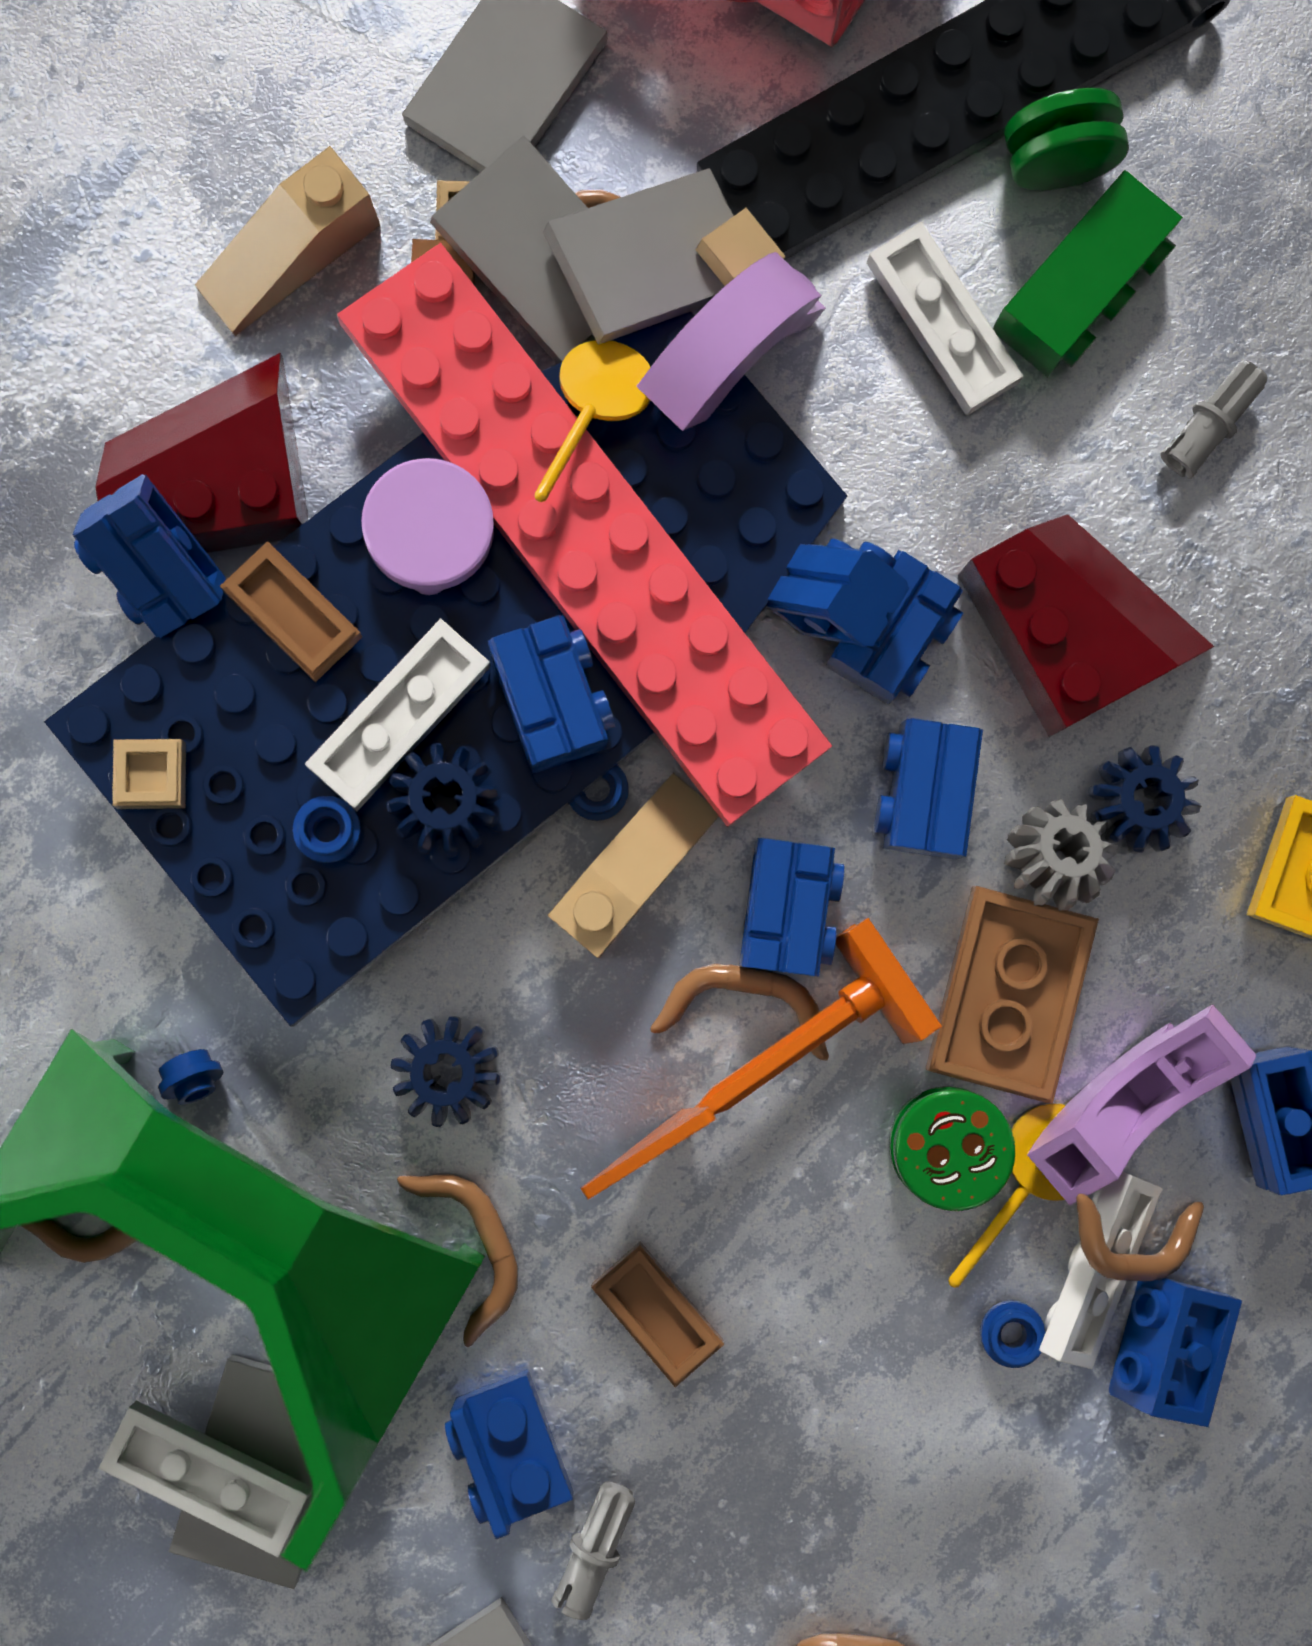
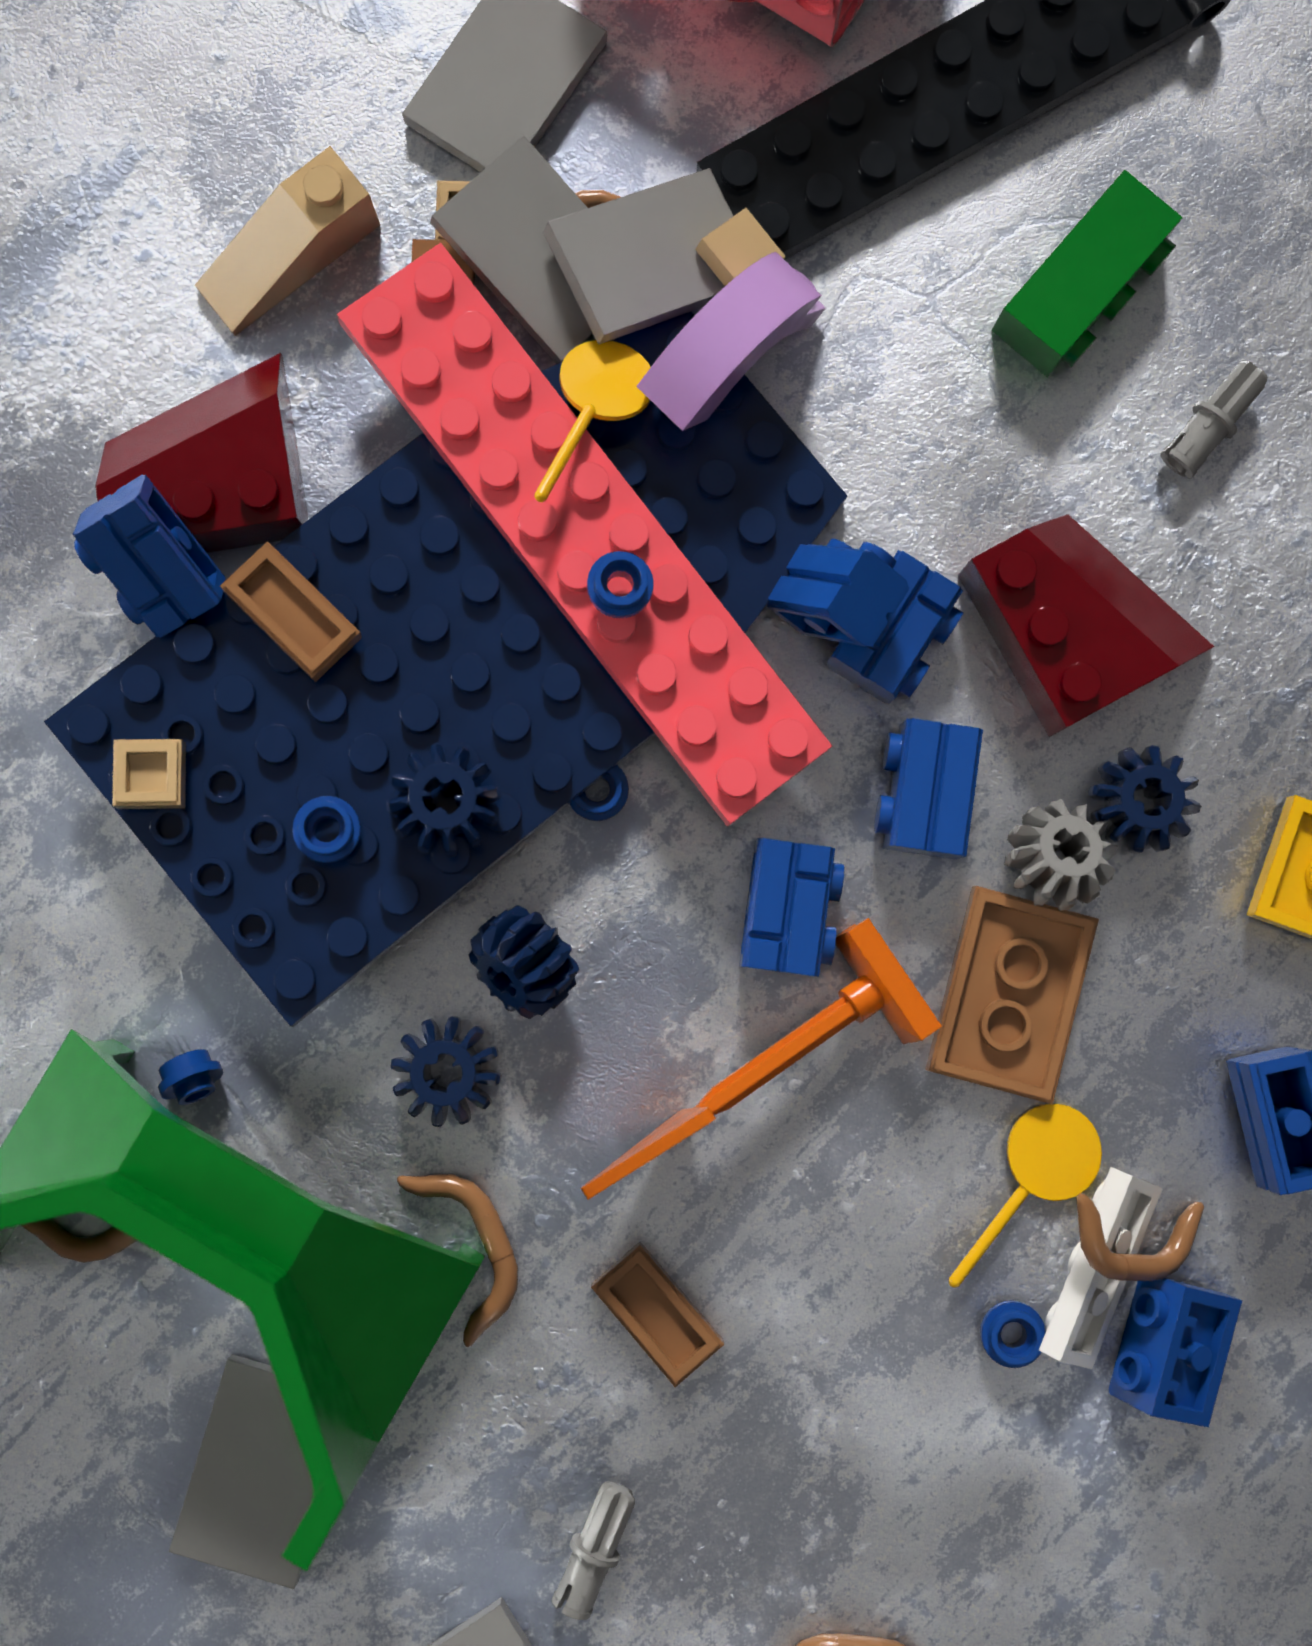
(205, 1478): white plate -> none
(398, 714): white plate -> none
(428, 525): lavender tile -> none
(507, 1452): blue bracket -> none
(523, 962): none -> dark blue gear
(550, 693): blue brick -> none
(620, 565): none -> blue plate
(634, 865): tan slope -> none
(742, 980): medium nougat animal -> none
(944, 318): white plate -> none
(952, 1148): green head -> none
(1066, 139): green head -> none
(1128, 1100): lavender arch -> none

